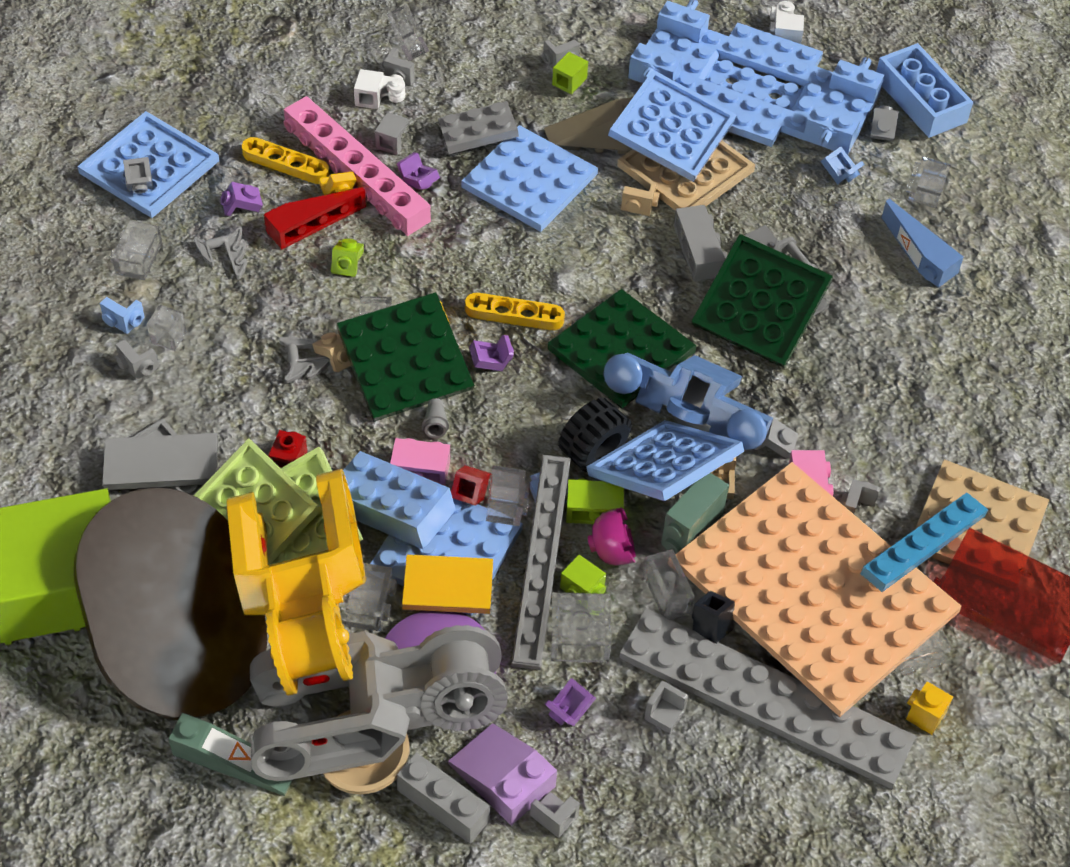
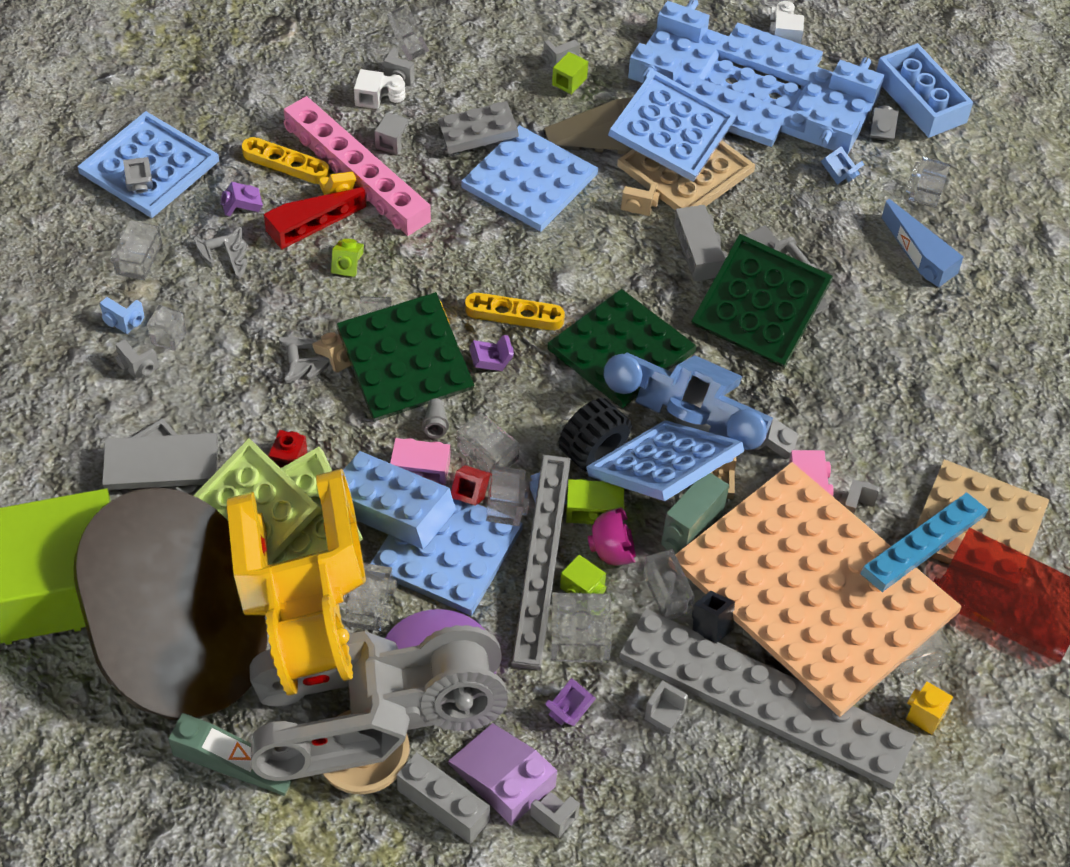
(415, 173): medium lavender bracket -> none
(448, 584): yellow tile -> none
(487, 443): none -> clear brick

